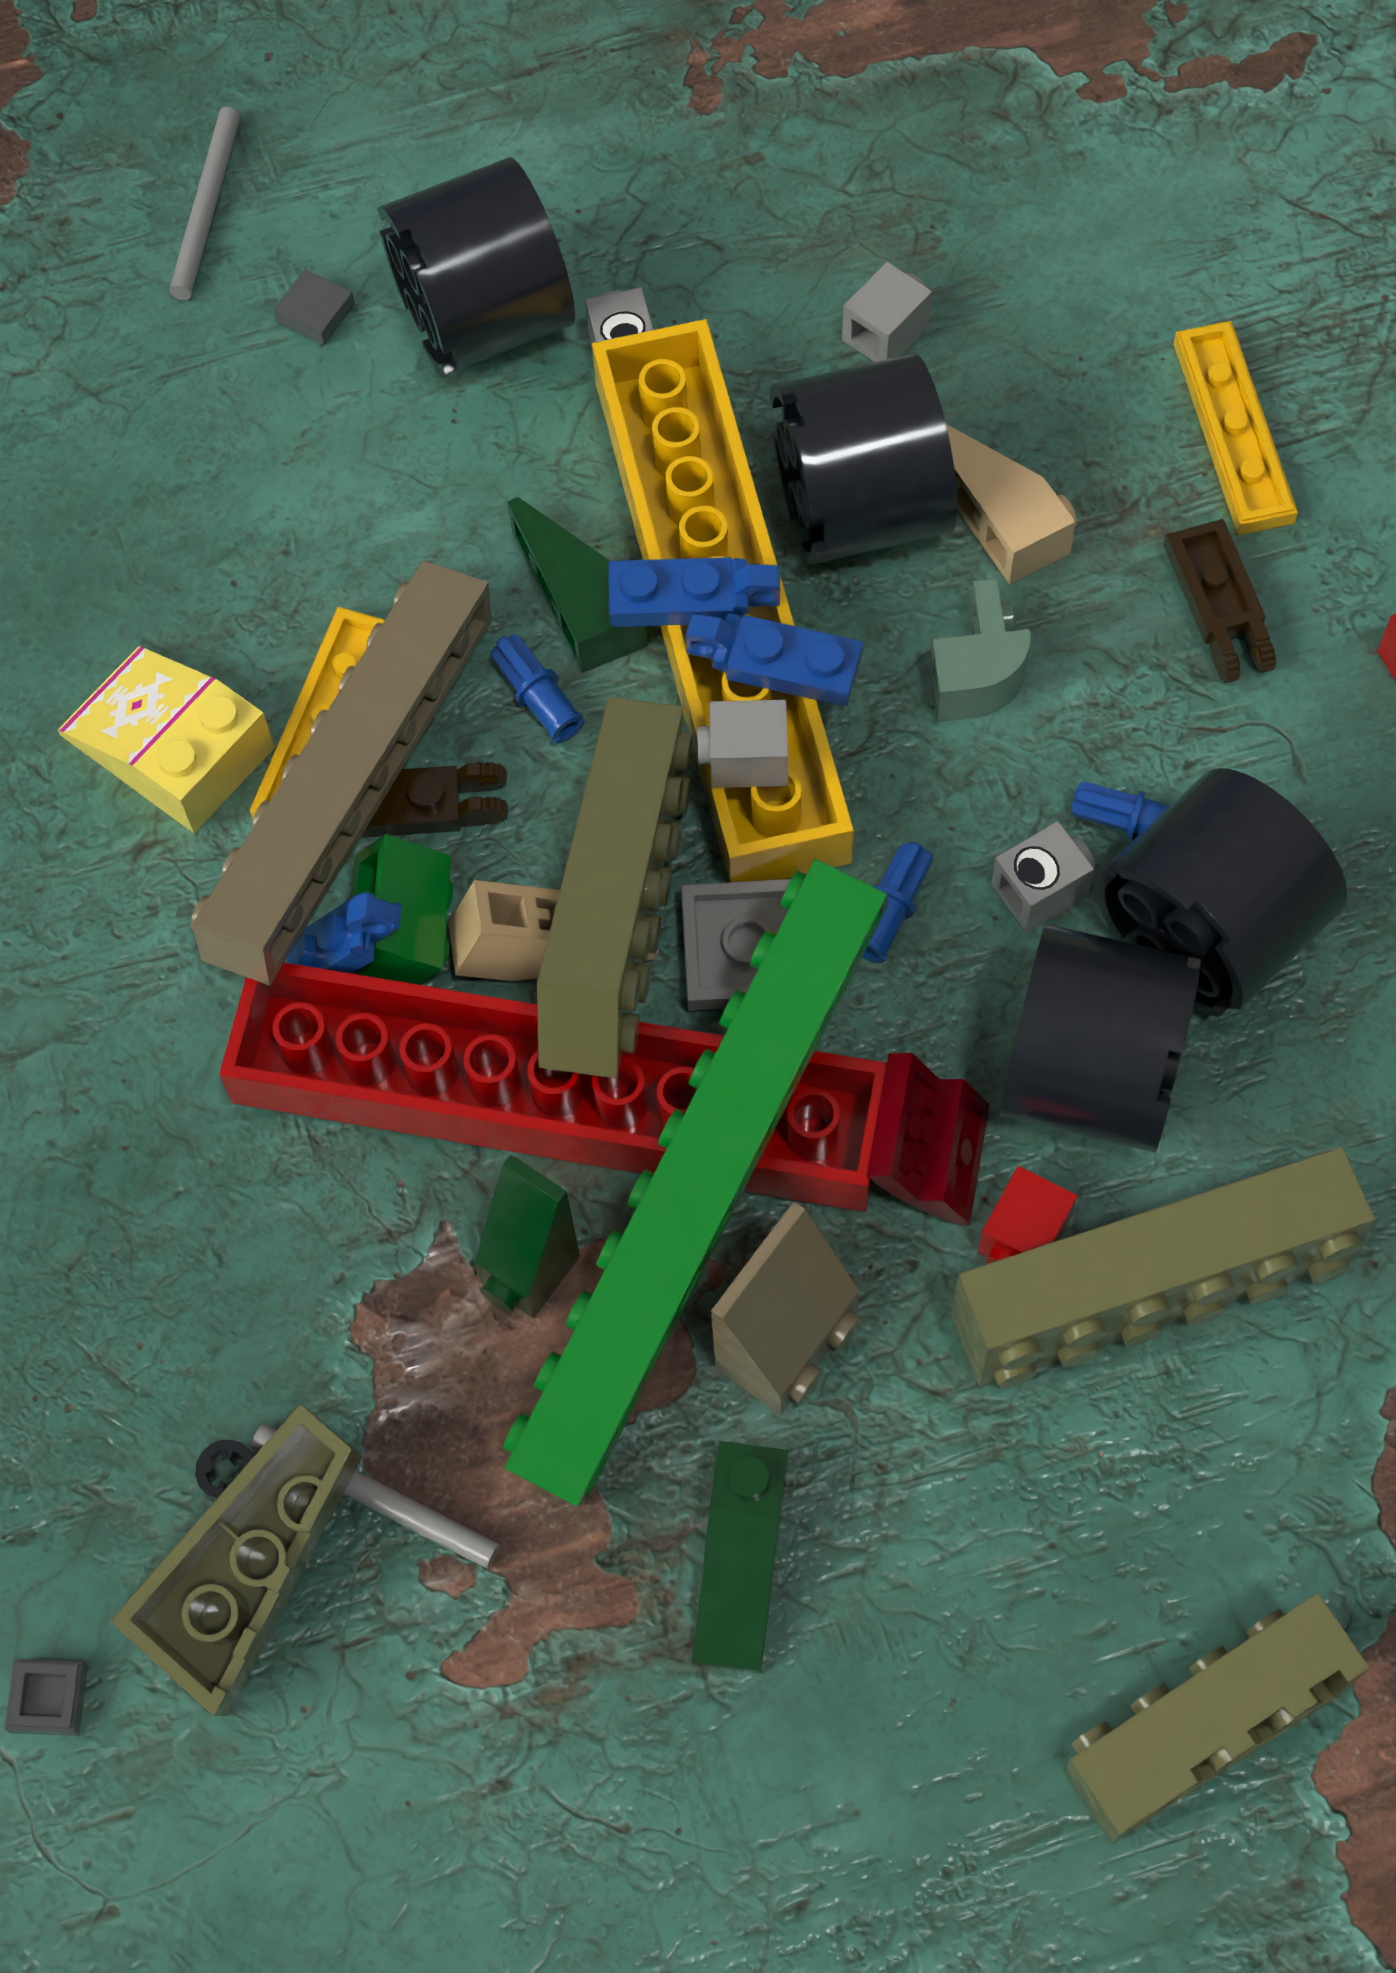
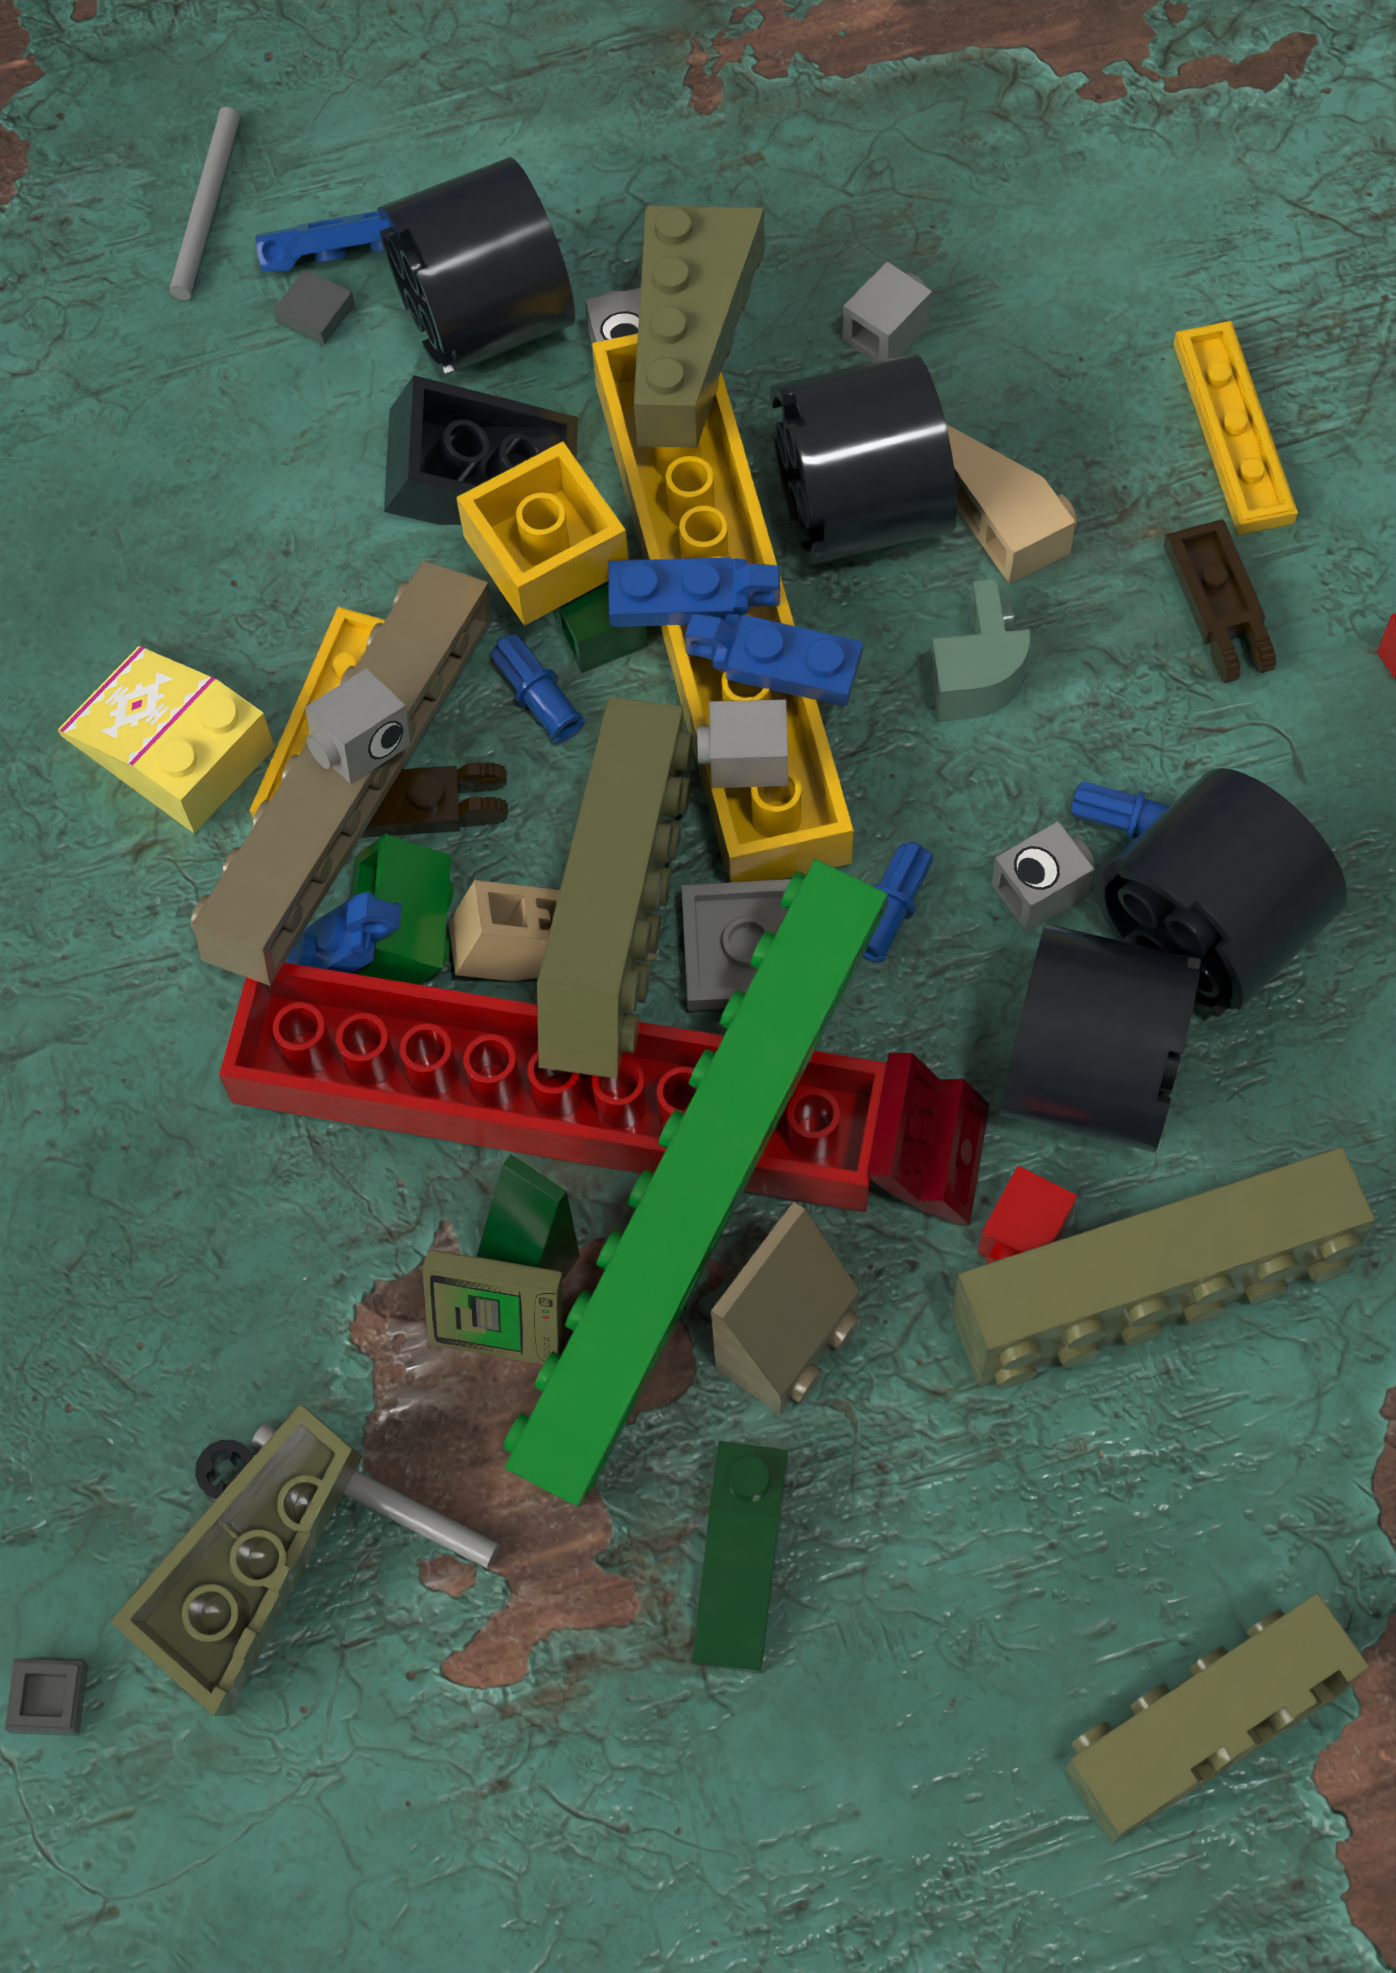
(324, 238): none -> blue hinge
(357, 726): none -> light grey brick
(457, 439): none -> black slope
(492, 1306): none -> olive tile
(542, 532): none -> yellow brick
(691, 298): none -> olive wedge

